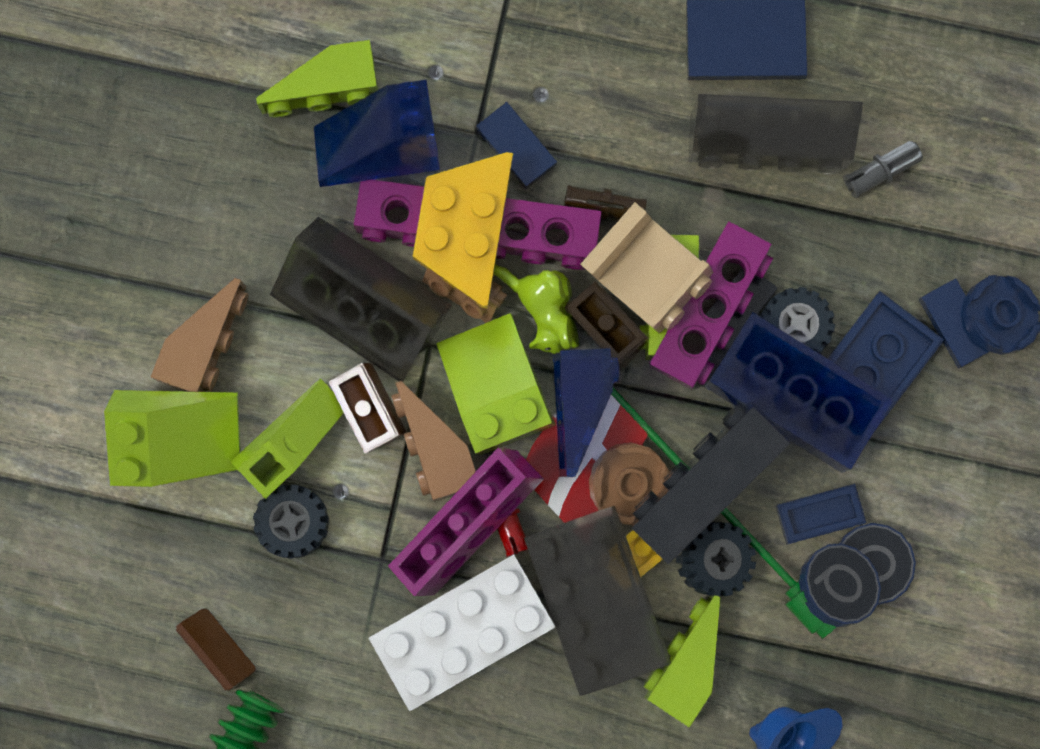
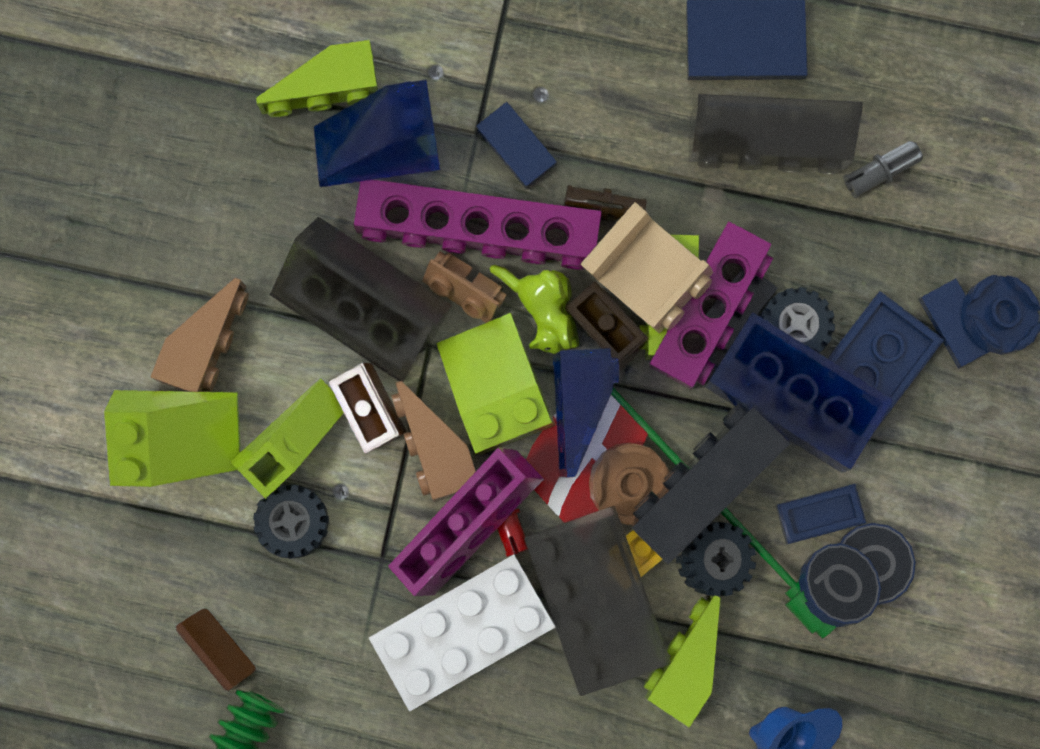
(463, 224): yellow wing -> none

